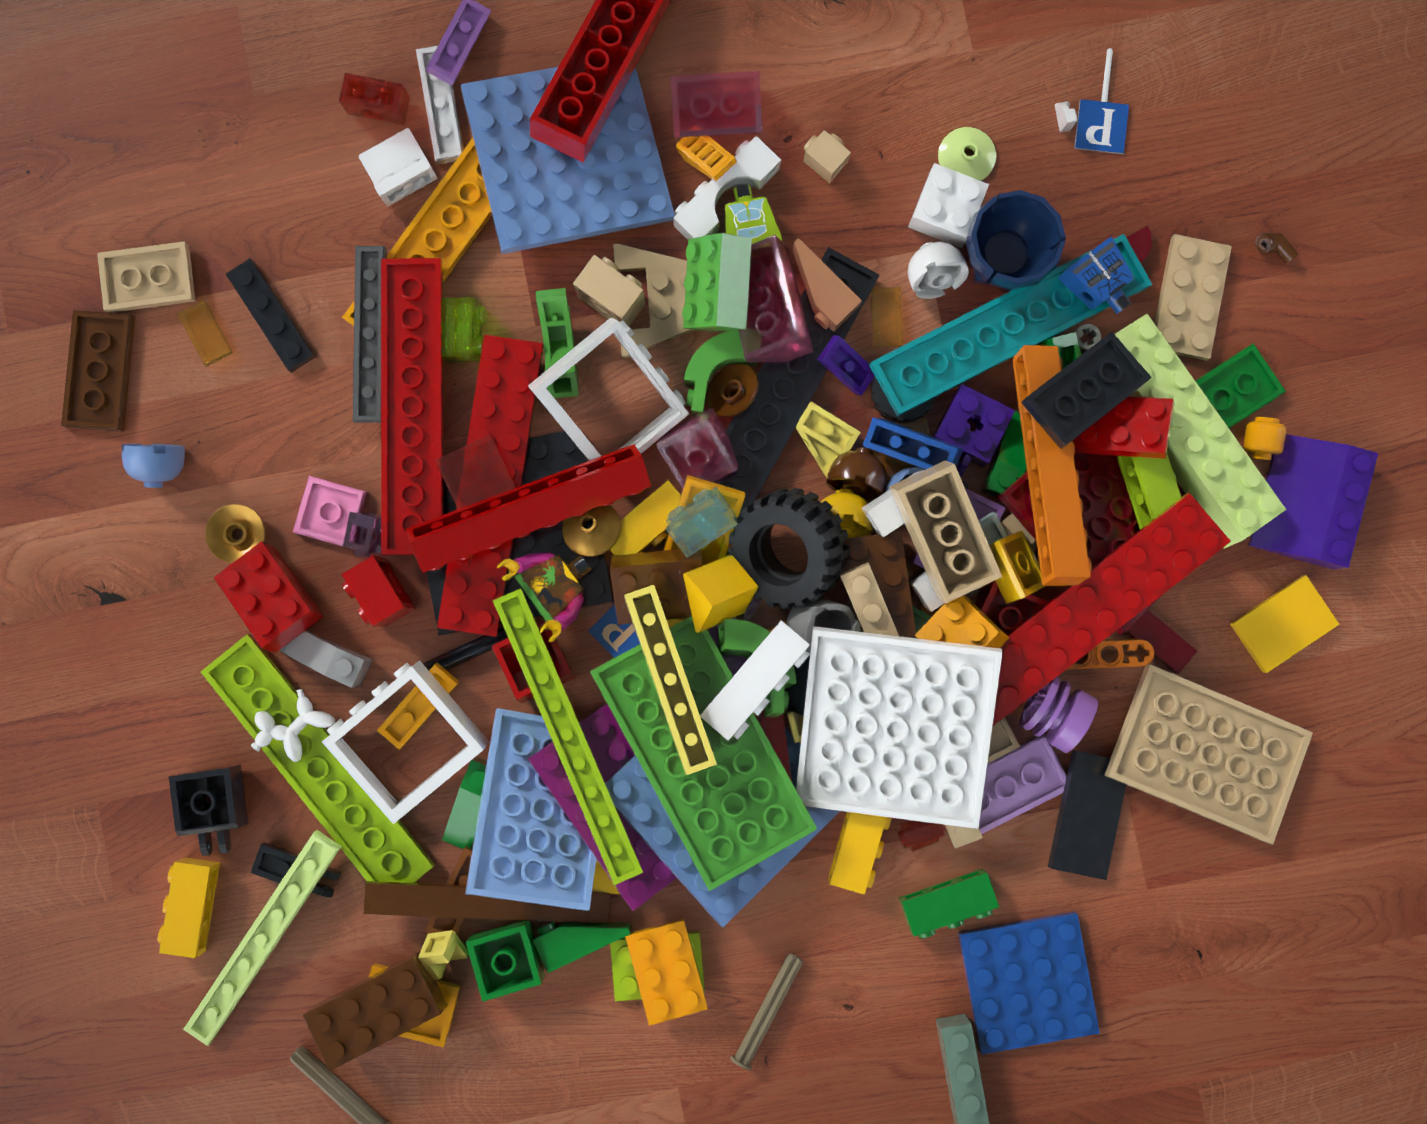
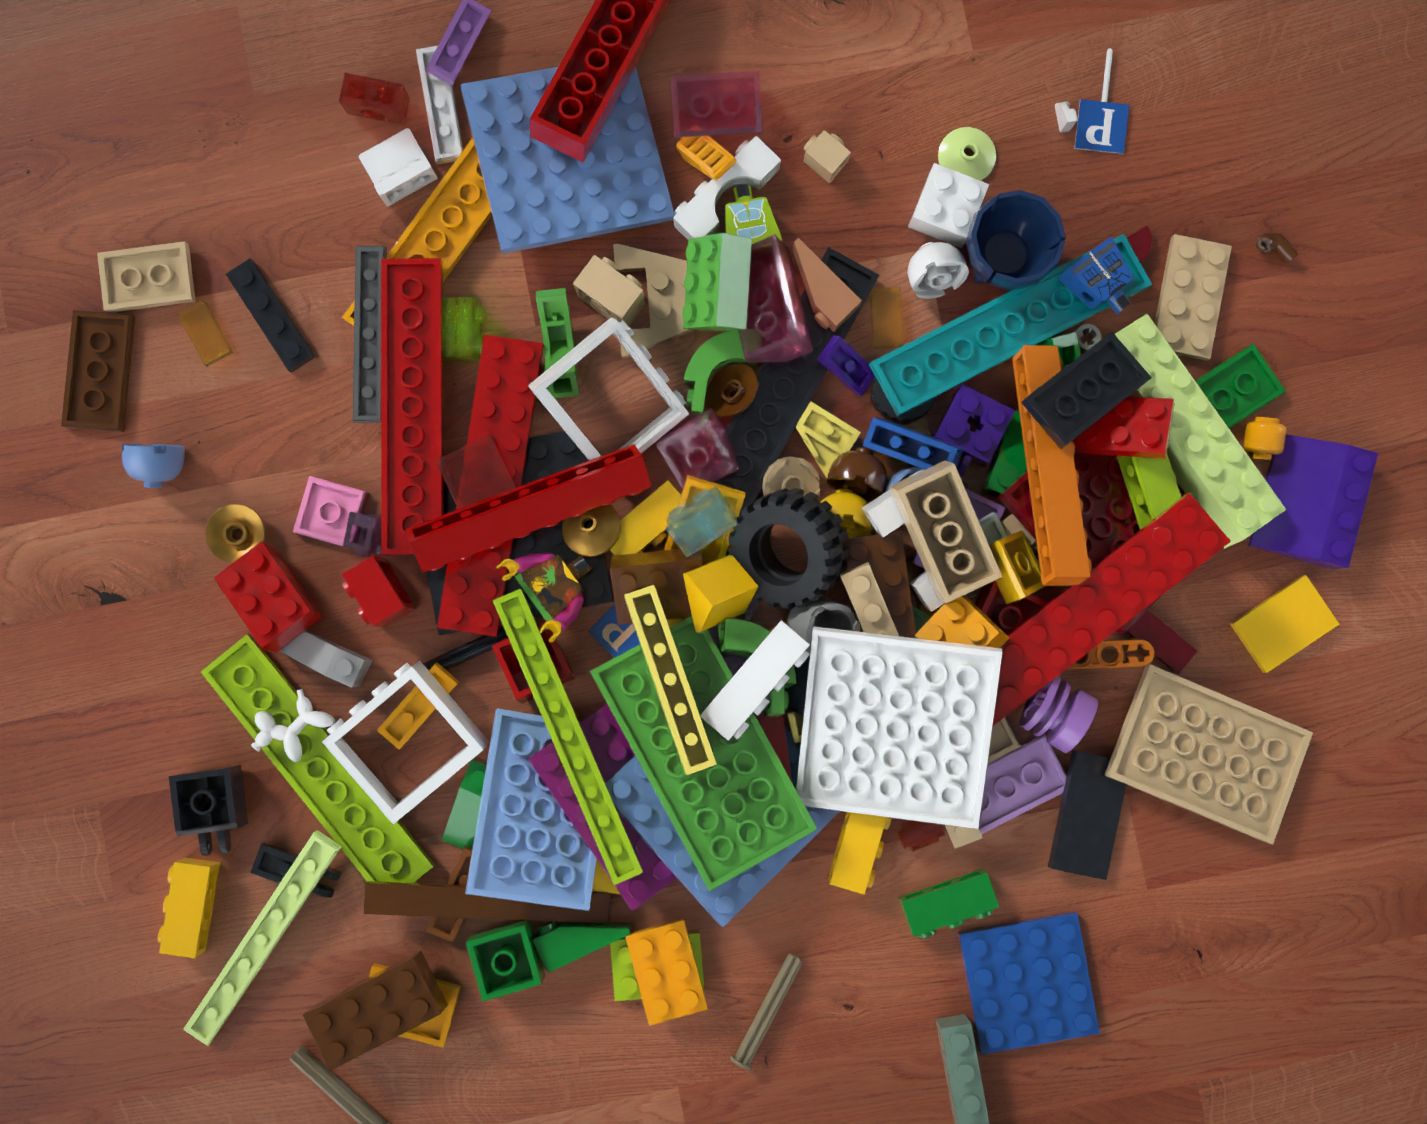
(439, 950): light yellow panel -> none
(790, 474): none -> tan tile

